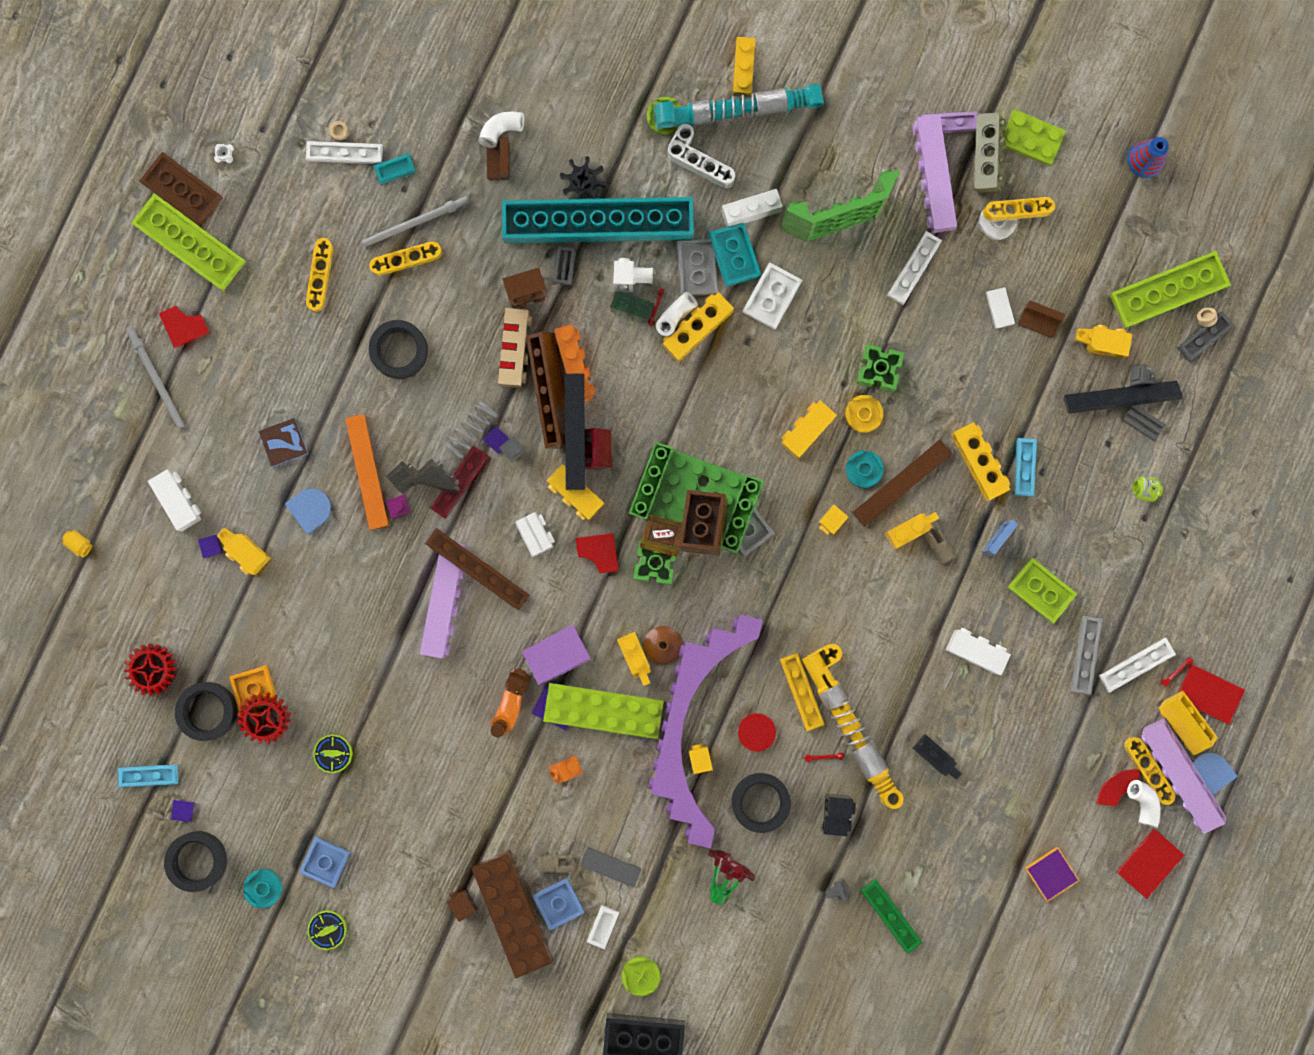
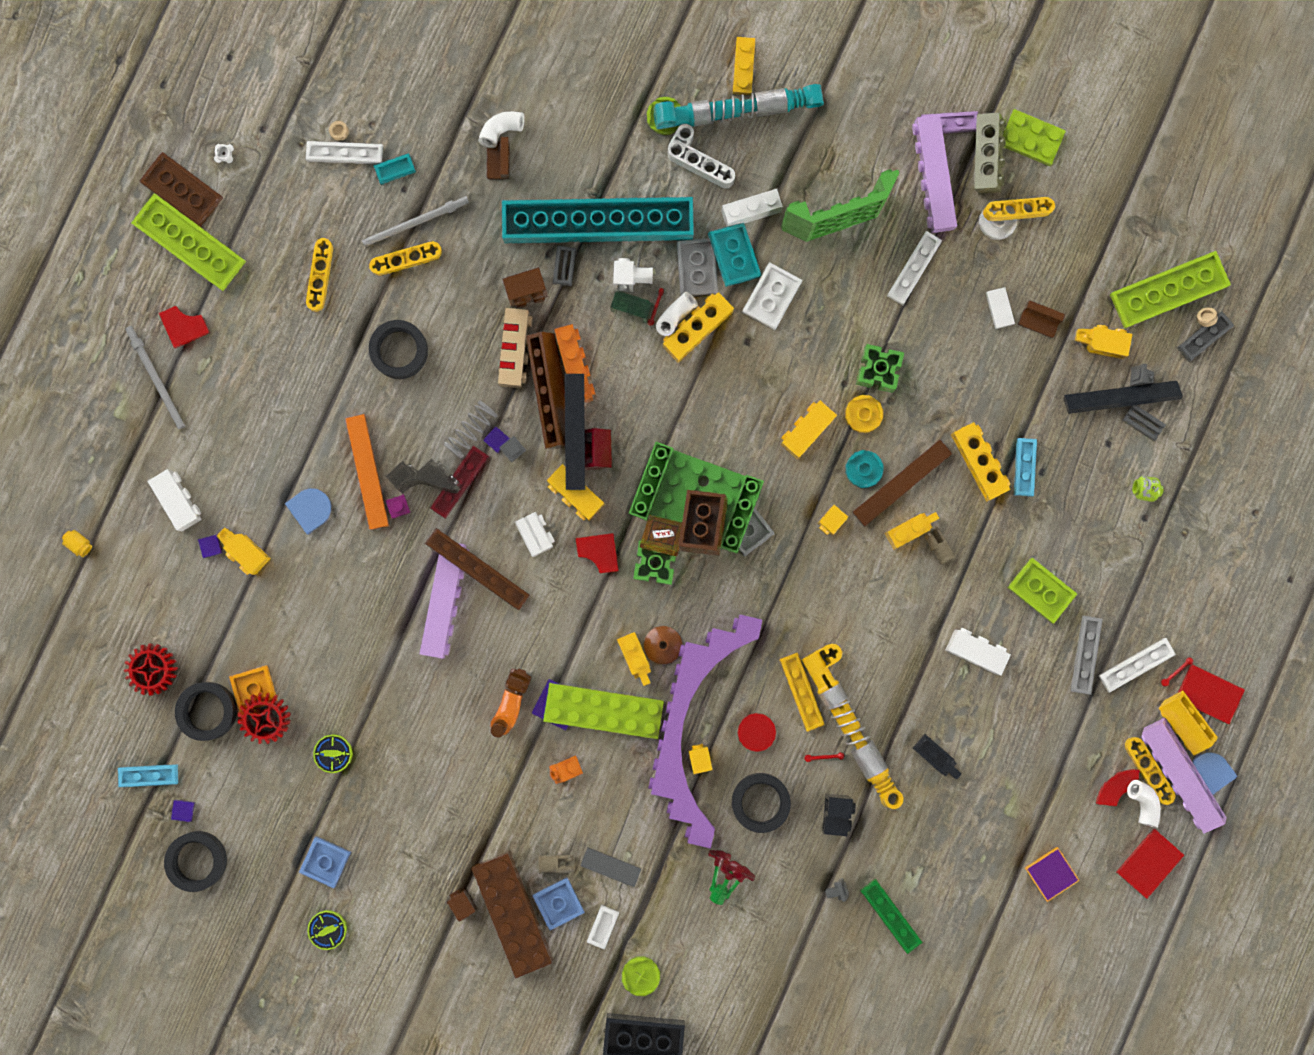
(262, 888): teal tile -> none
(283, 442): reddish brown tile -> none
(556, 655): medium lavender tile -> none
(578, 174): black gear -> none
(999, 538): medium blue tile -> none
(1148, 157): blue cone -> none

